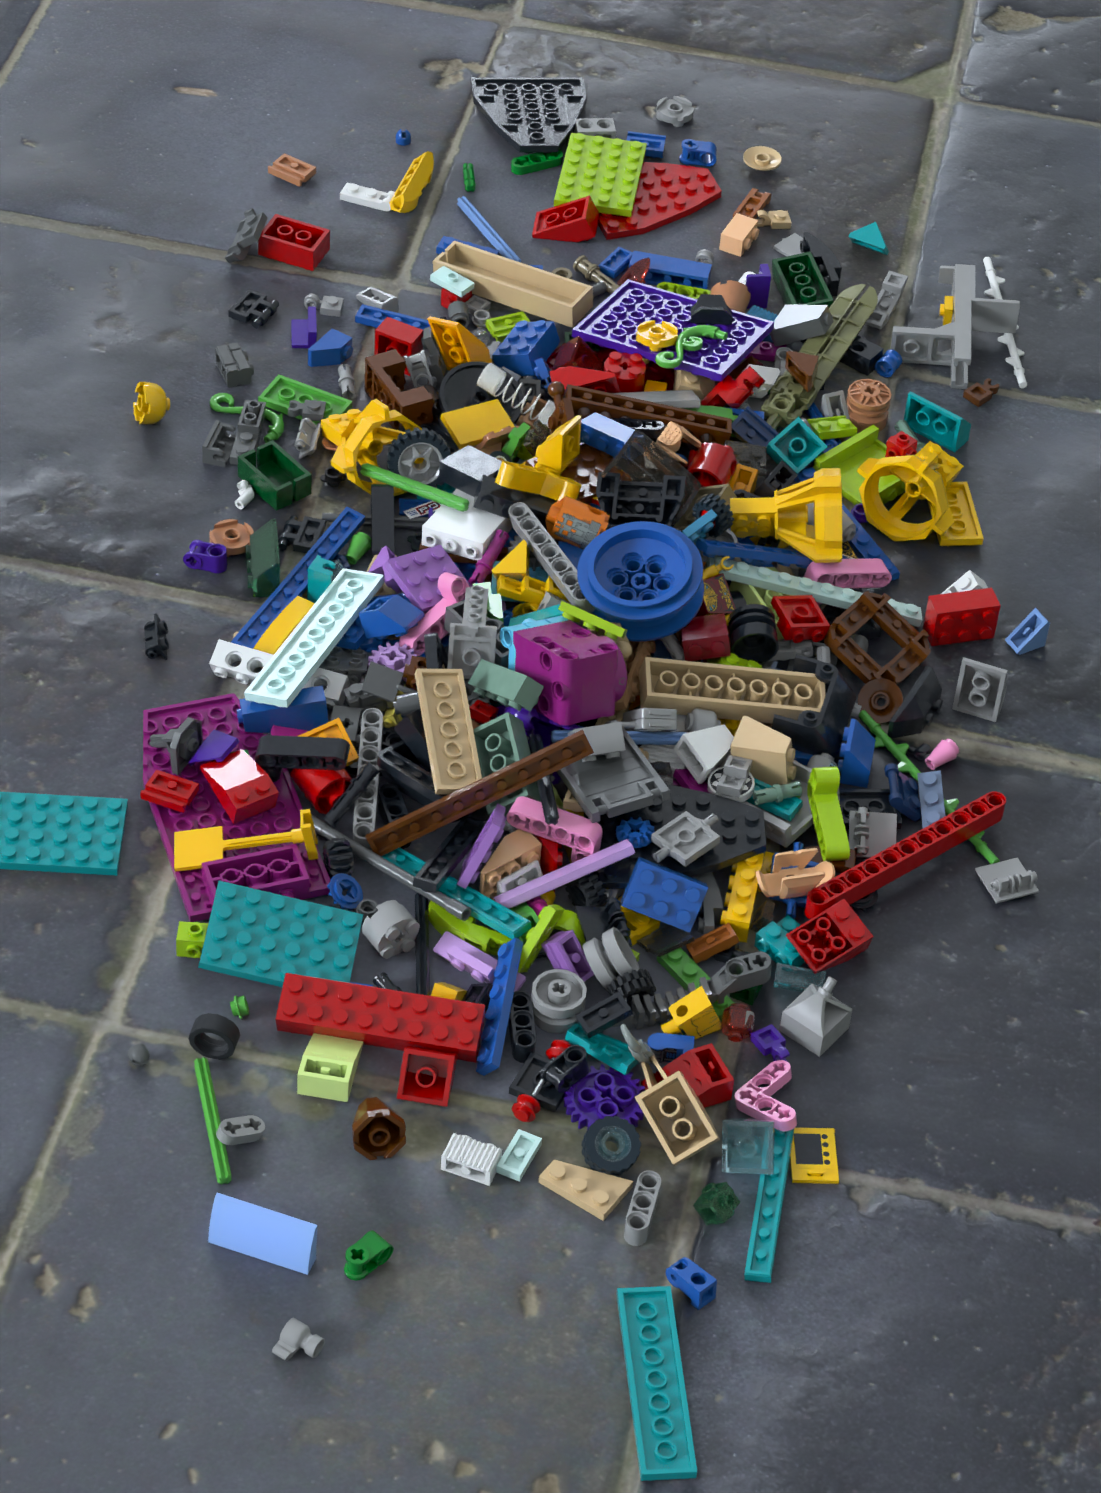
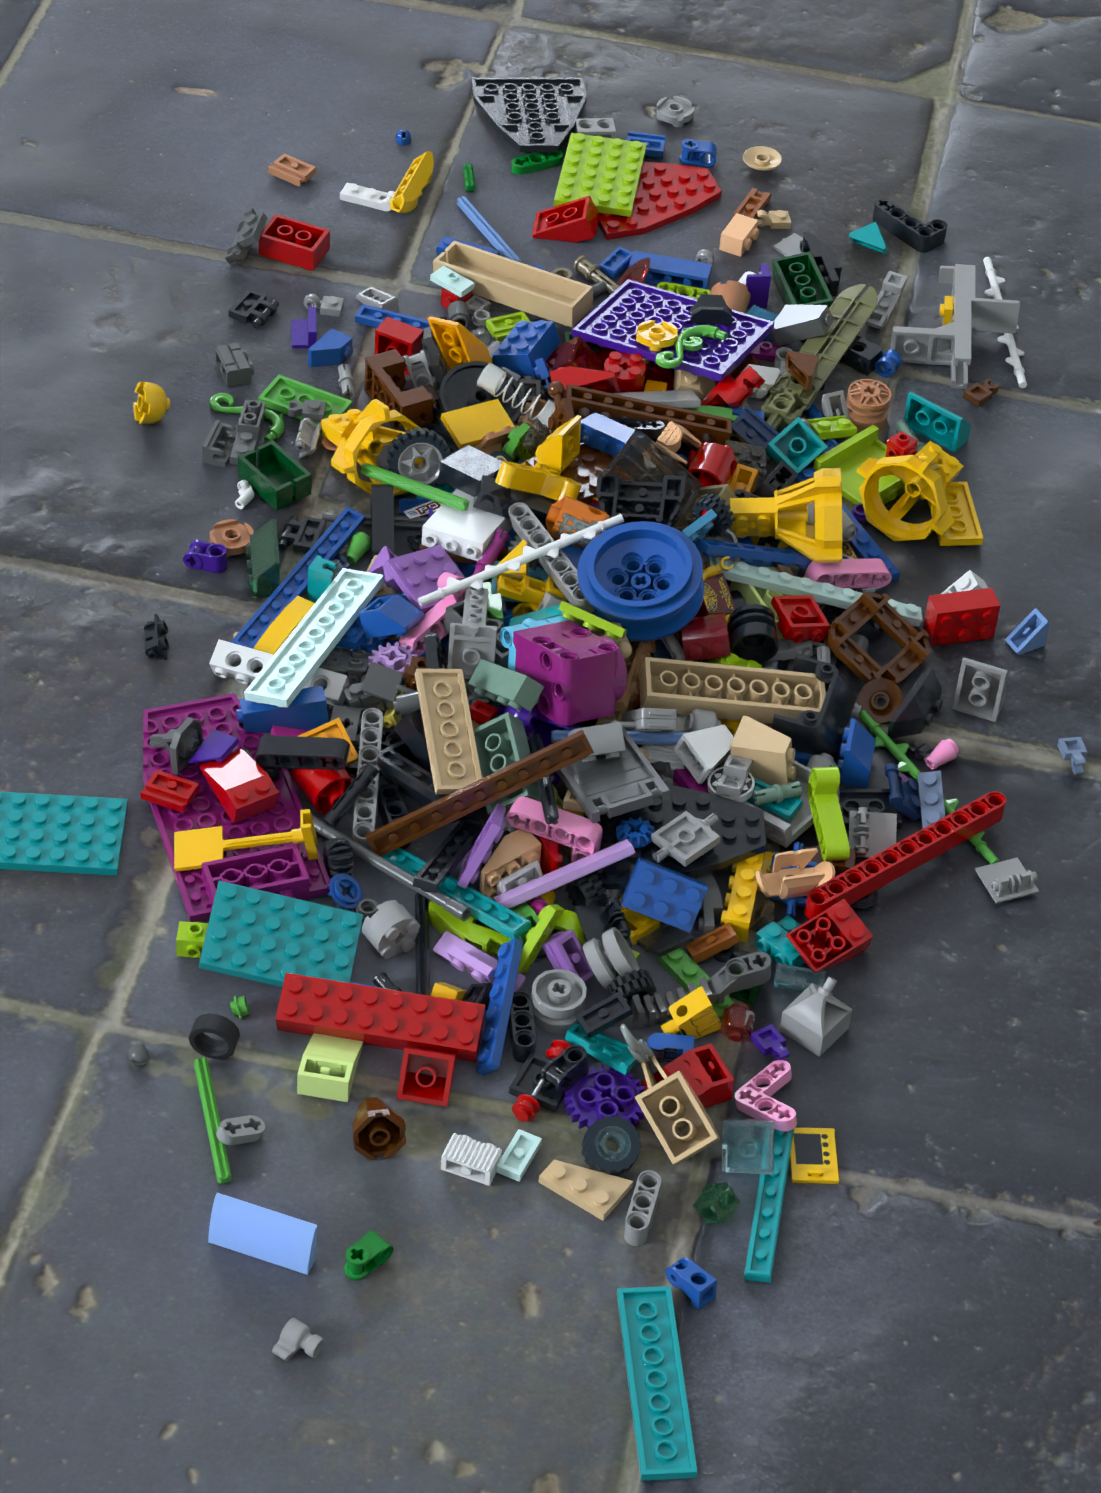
(332, 477): black plate -> none
(529, 554): none -> white plant
(908, 228): none -> black beam
(1073, 750): none -> sand blue plate

